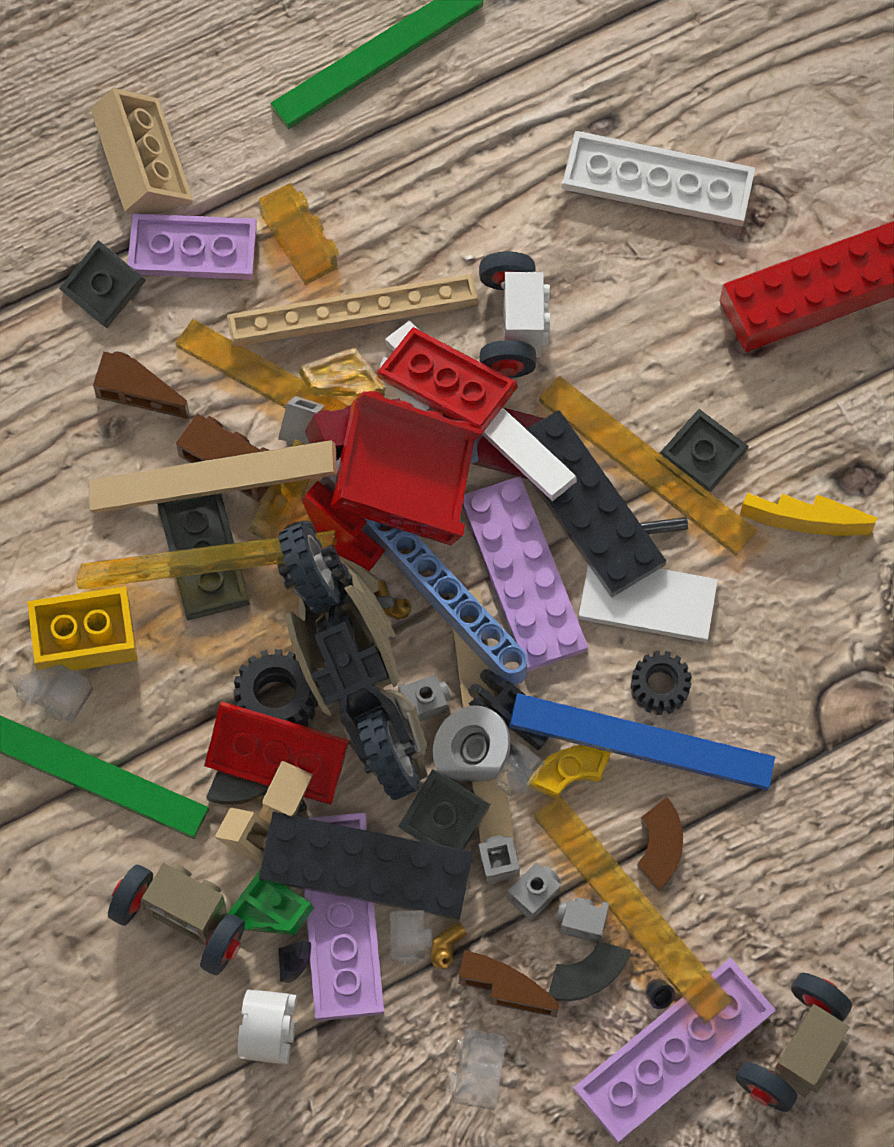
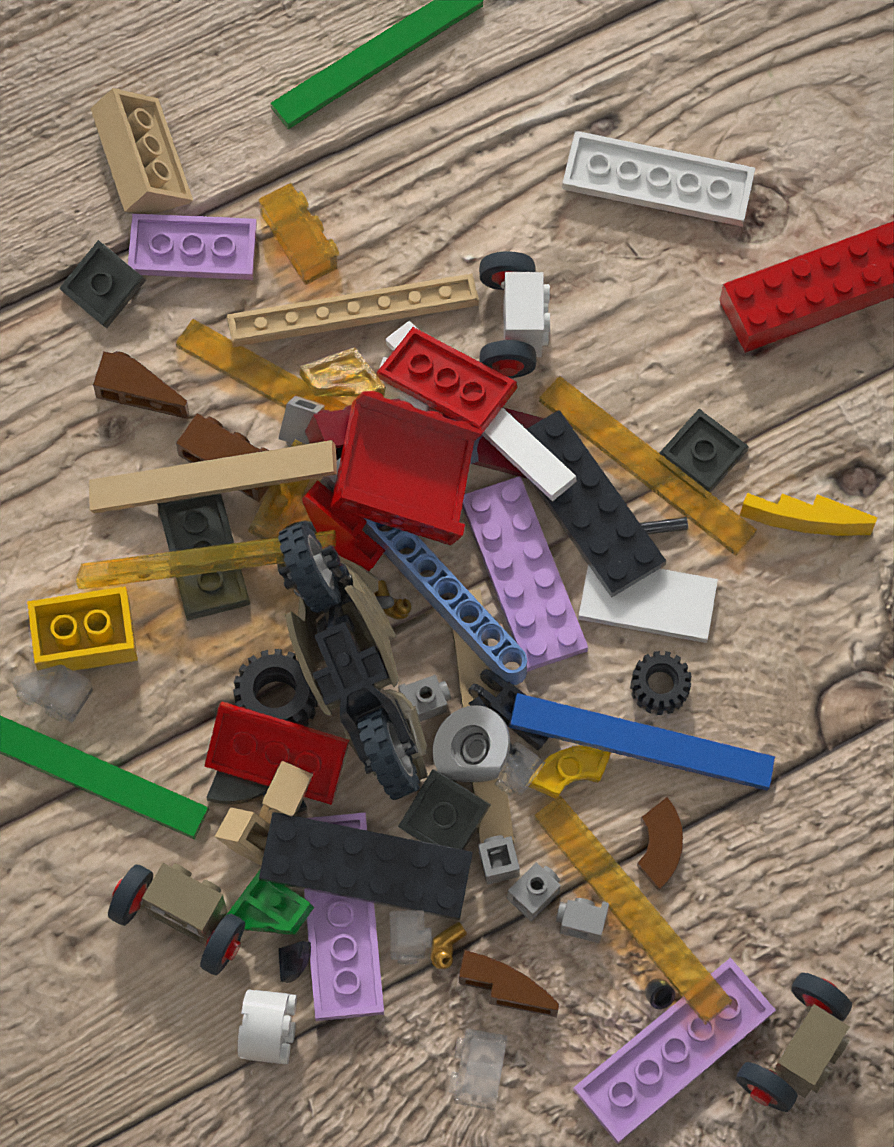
(590, 975): pearl dark grey tile -> none

